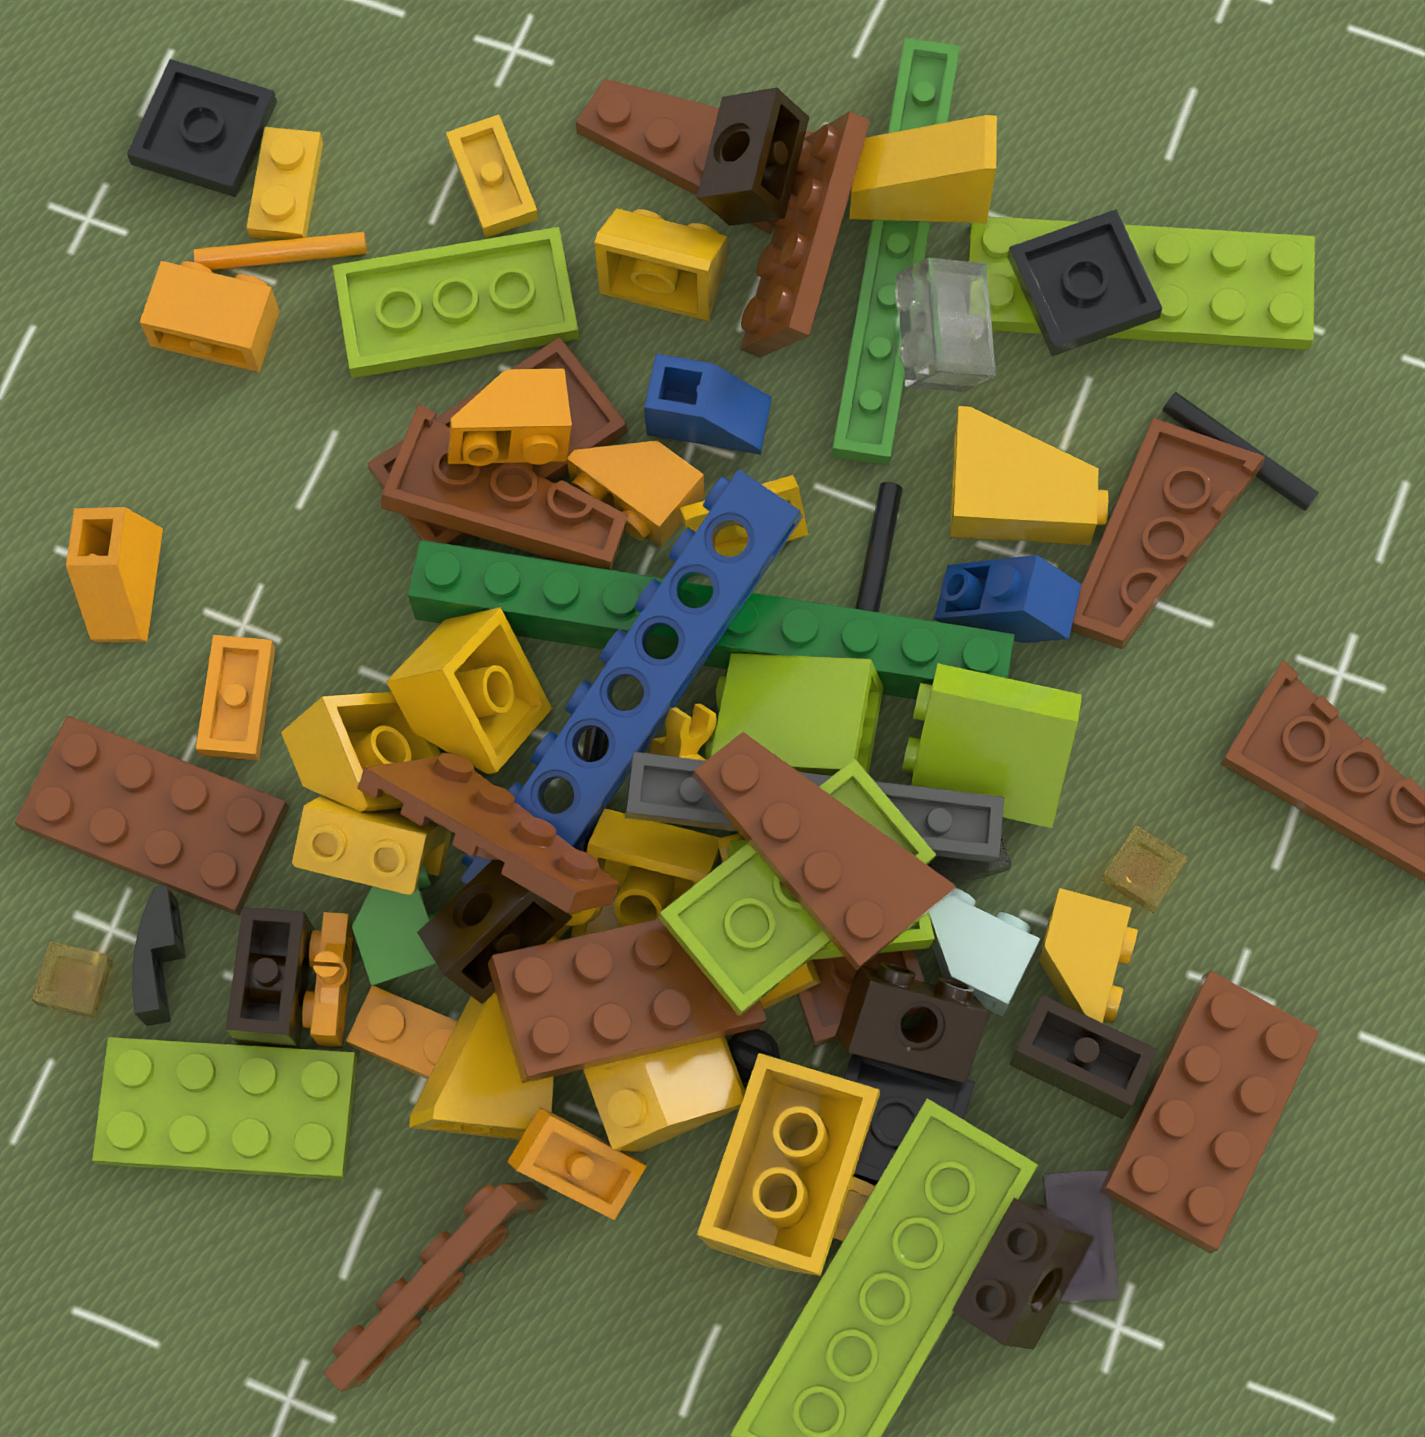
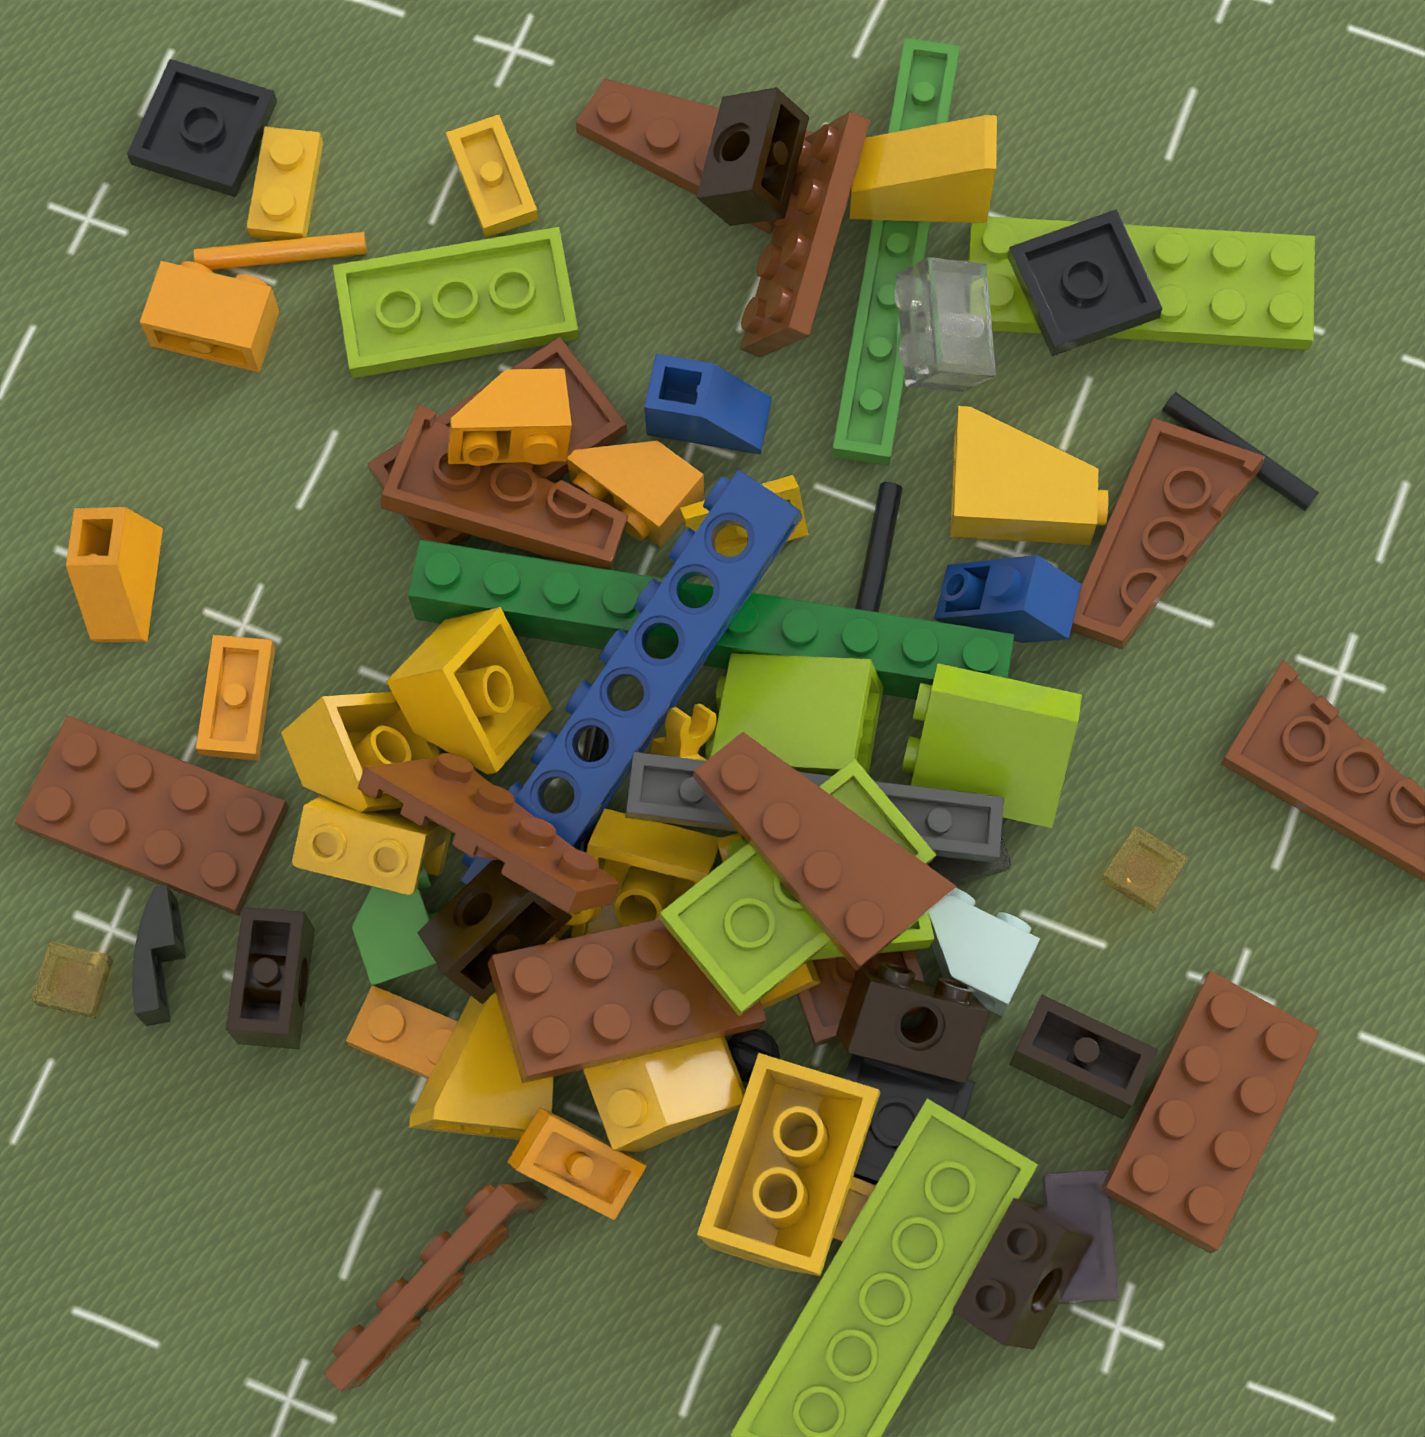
(225, 1108): lime plate -> none
(332, 961): light orange plate -> none
(661, 262): yellow slope -> none
(1083, 950): yellow slope -> none

